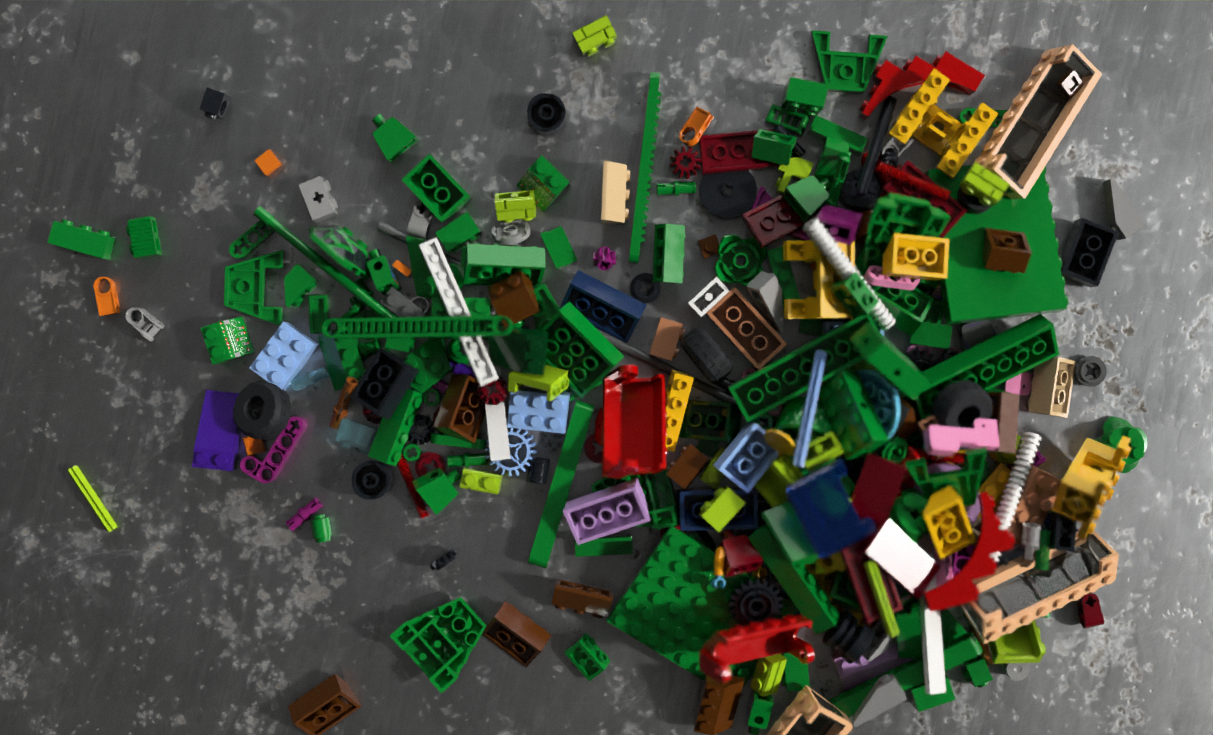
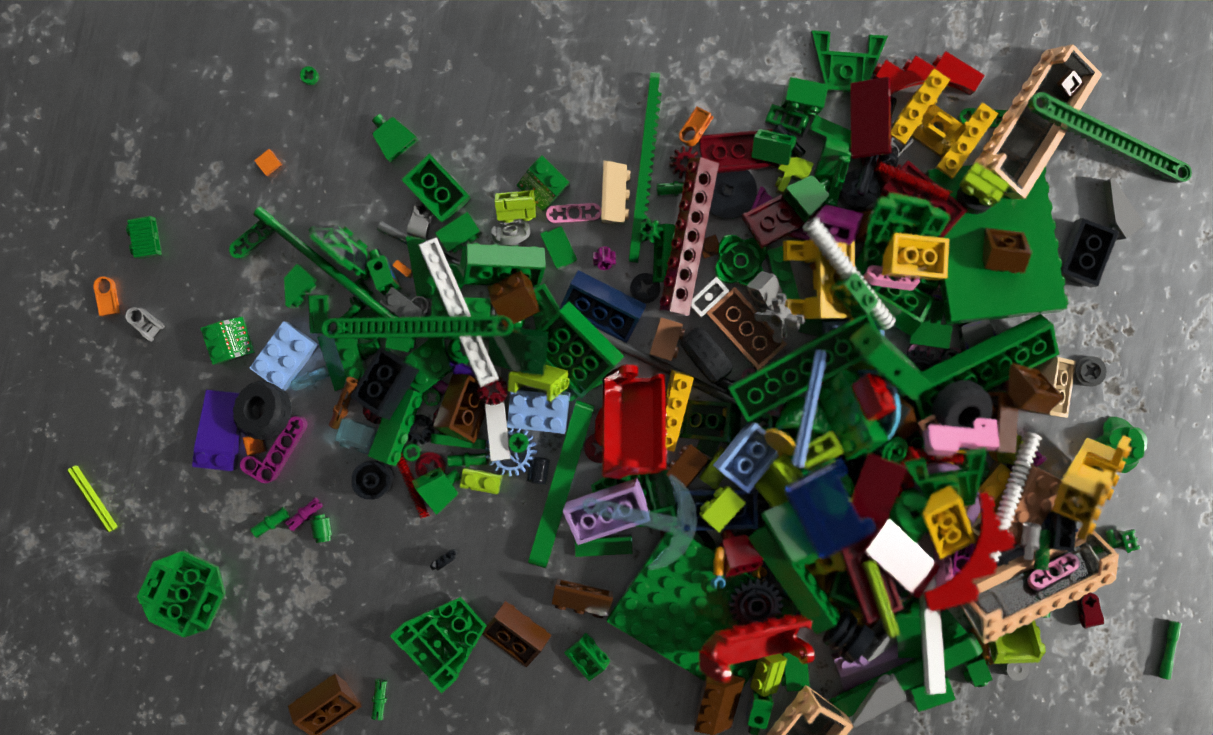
(82, 239): green brick -> none
(163, 597): none -> green piece
(214, 103): black brick -> none
(246, 286): green wing -> none
(269, 522): none -> green pin
(307, 81): none -> green bush
(310, 192): light grey brick -> none
(379, 699): none -> green pin
(520, 440): none -> green wheel
(548, 103): black brick -> none
(578, 206): none -> bright pink beam
(594, 36): lime brick -> none
(646, 227): none -> green gear
(671, 524): none -> clear light blue piece
(681, 269): none -> dark red brick
(779, 317): none -> light grey pin
(870, 117): none -> dark red tile
(873, 396): none -> red brick
(1032, 390): none -> reddish brown slope
(1057, 564): none -> bright pink beam
(1109, 138): none -> green gear
(1123, 542): none -> green arm
(1167, 662): none -> green piece

